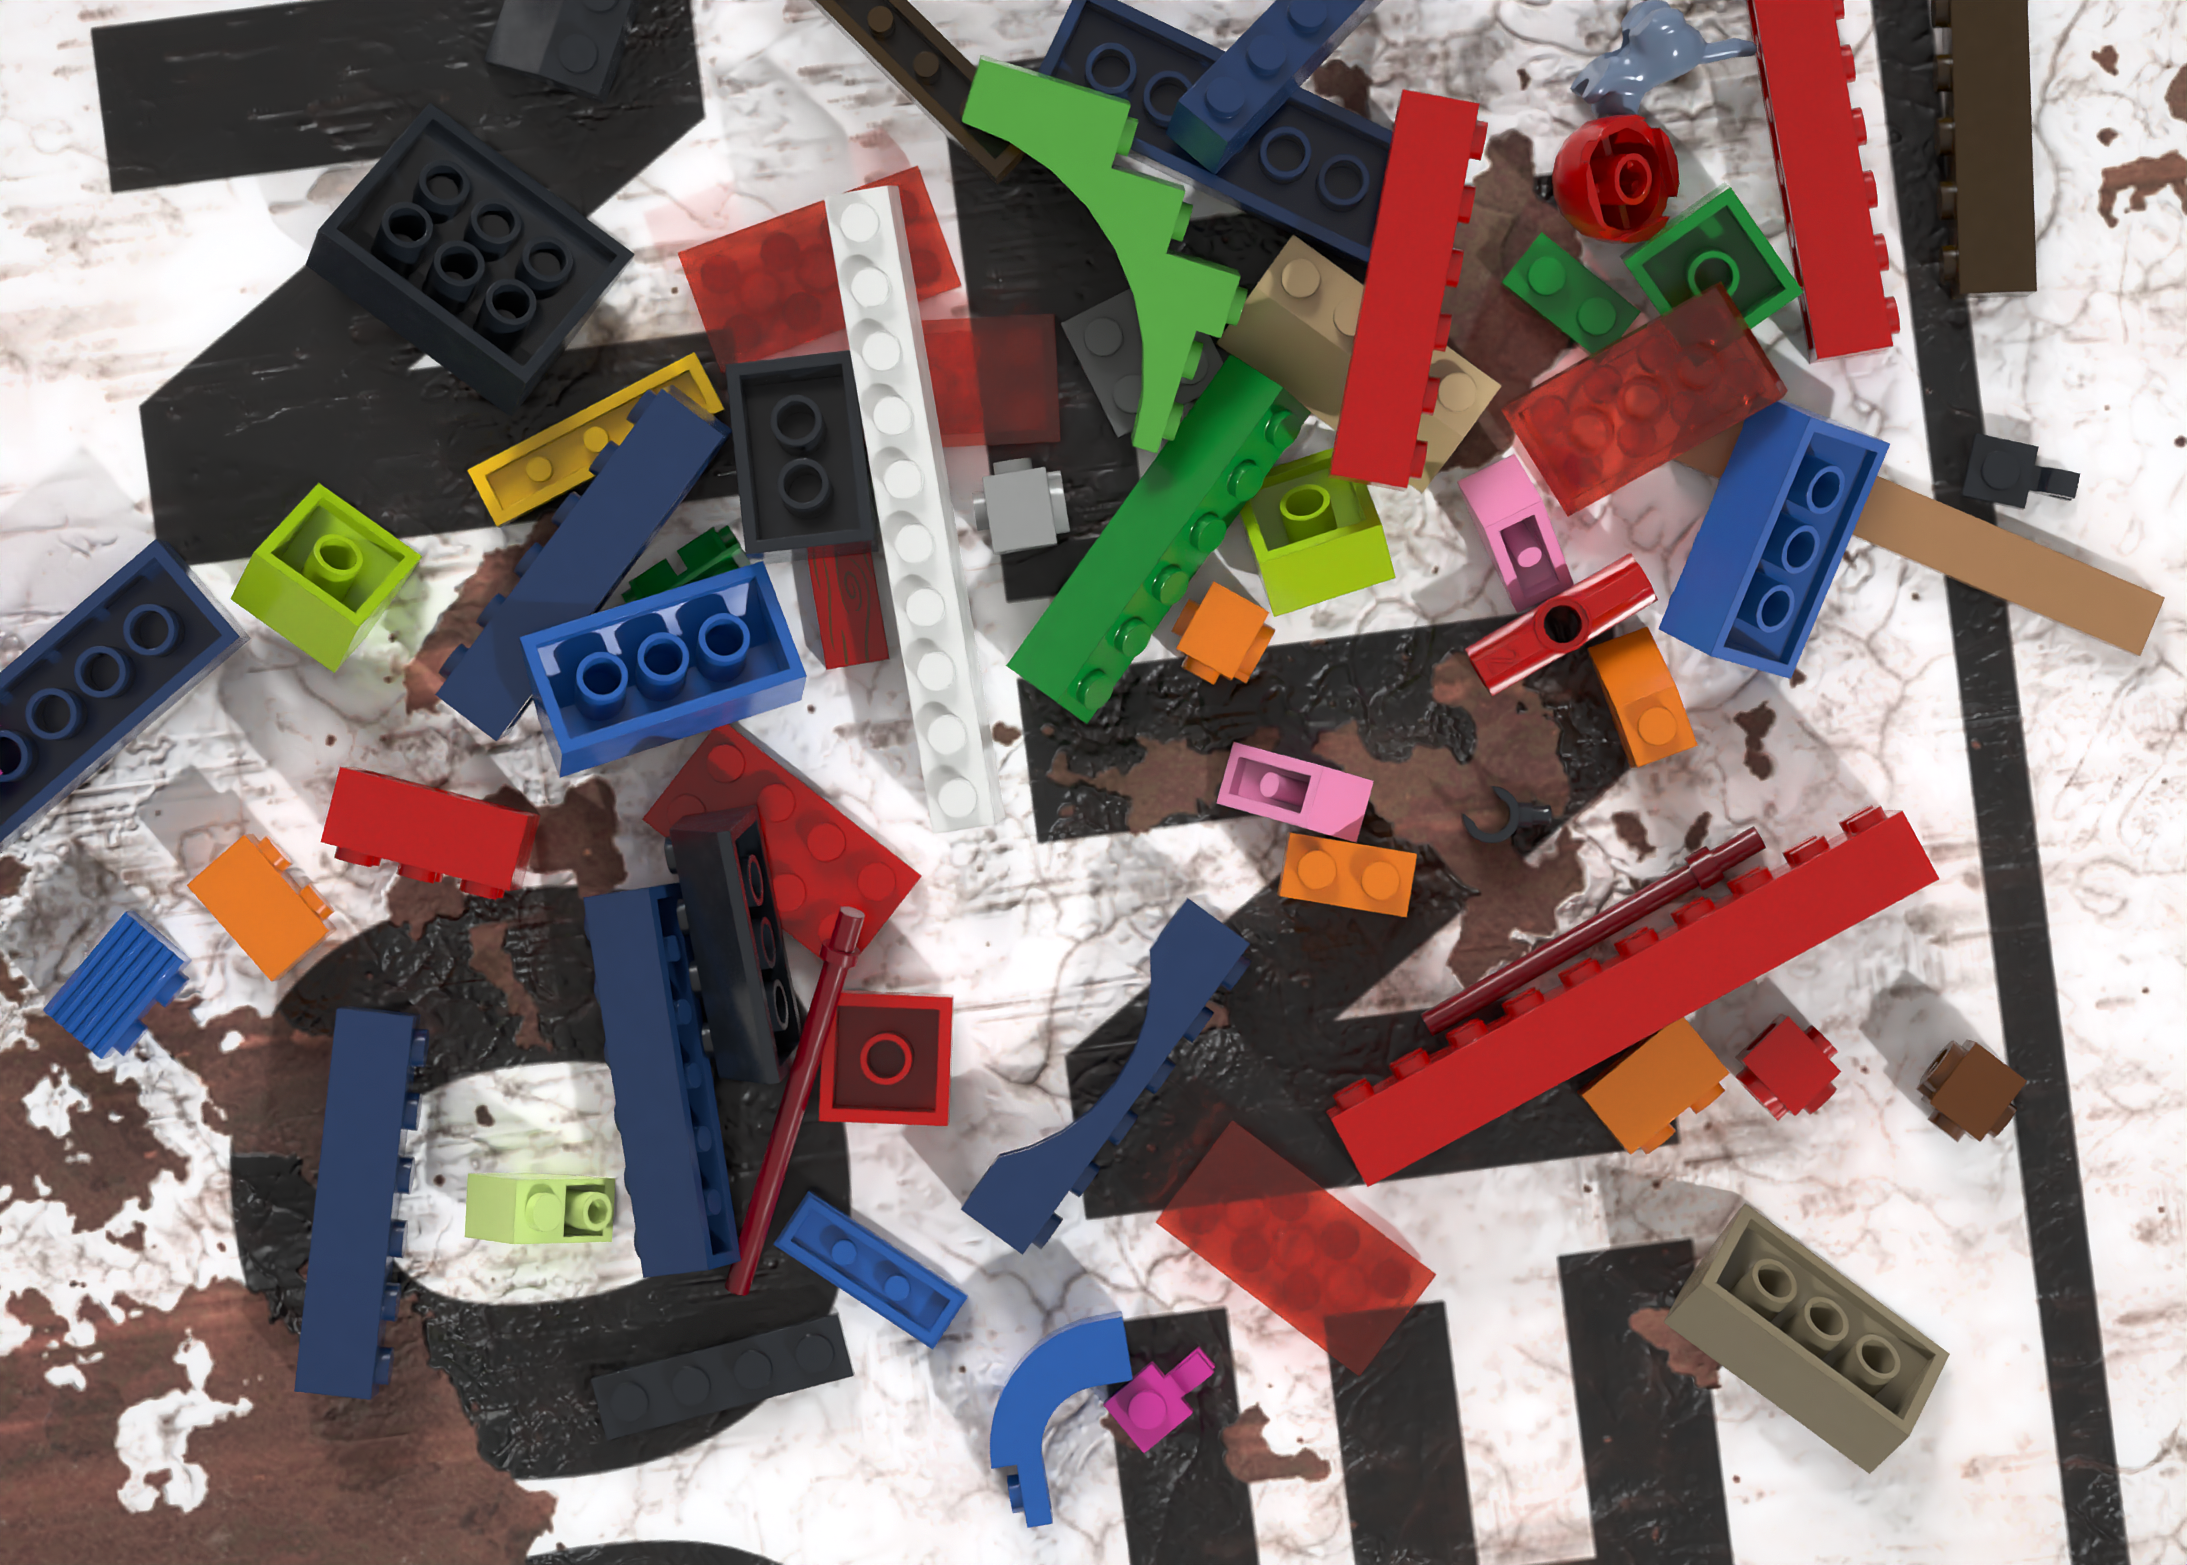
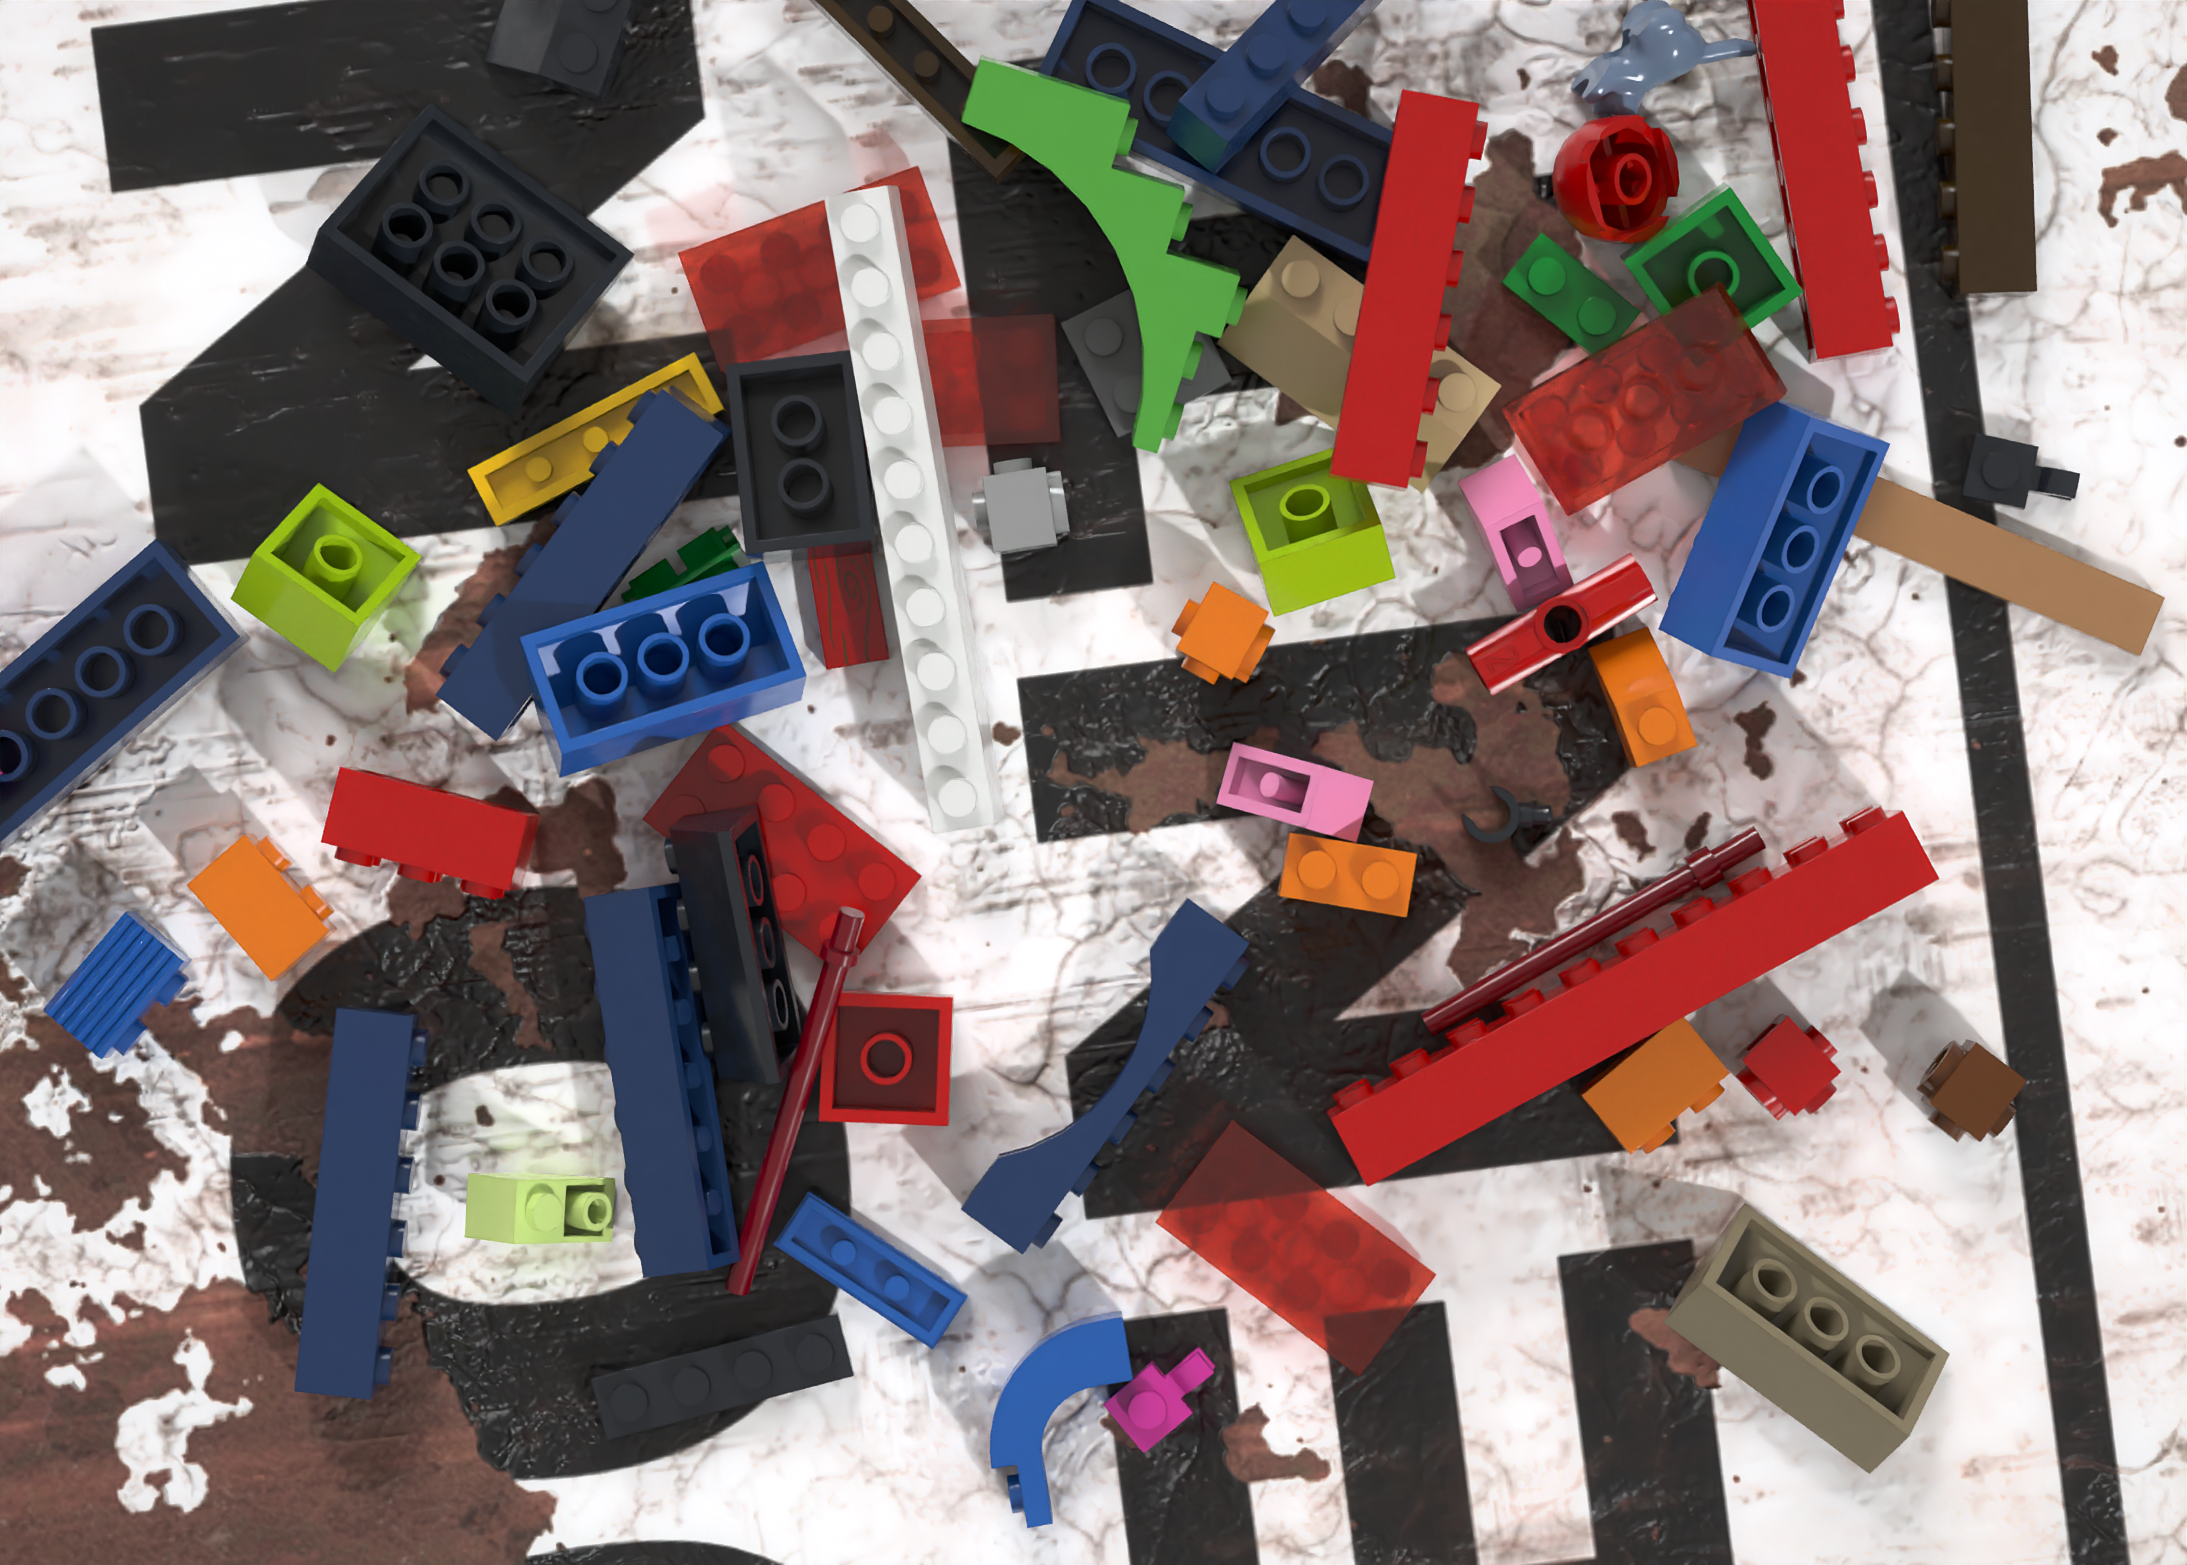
(1159, 538): green brick -> none

